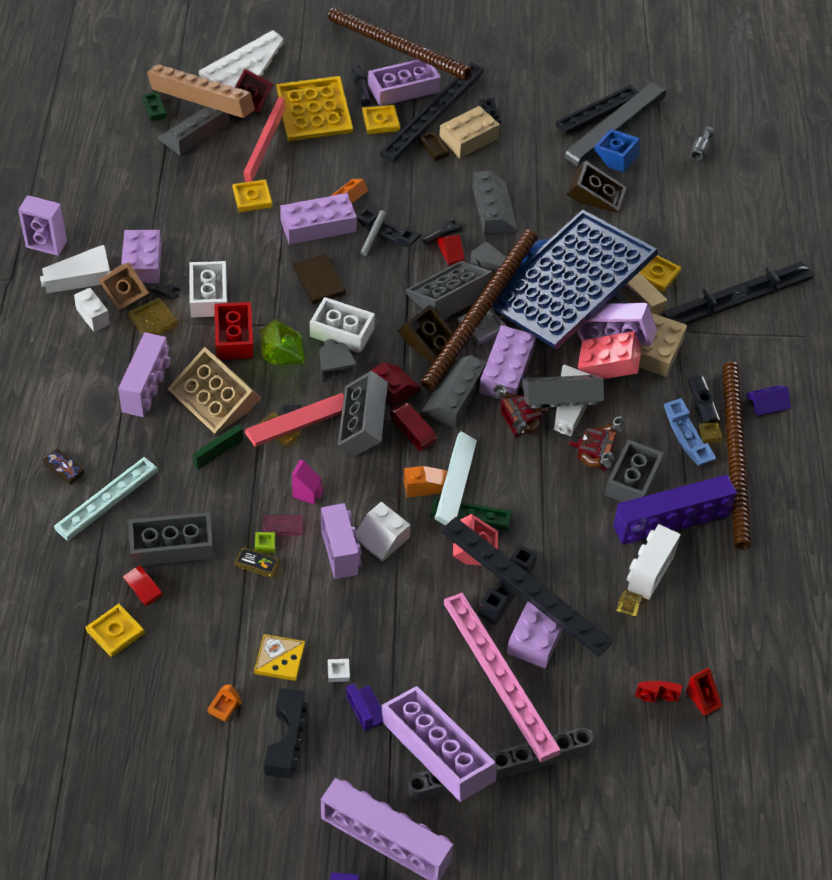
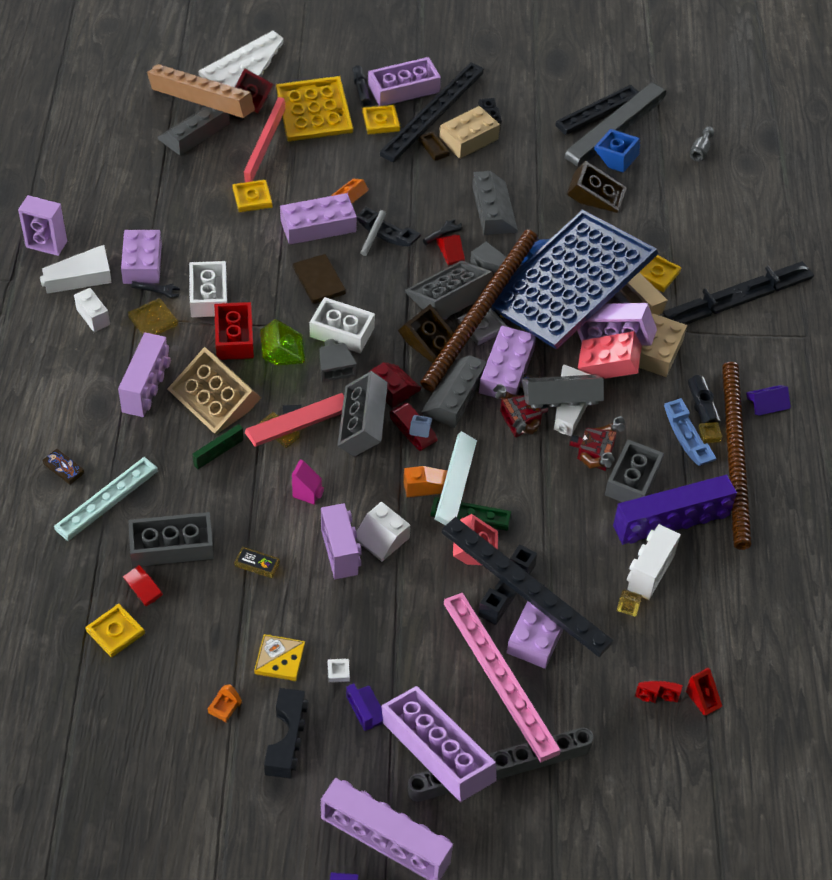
(123, 285): medium nougat slope -> none
(154, 106): dark green plate -> none
(265, 542): lime tile -> none
(283, 524): clear pink tile -> none
(400, 44): reddish brown piece -> none
(420, 426): none -> sand blue slope

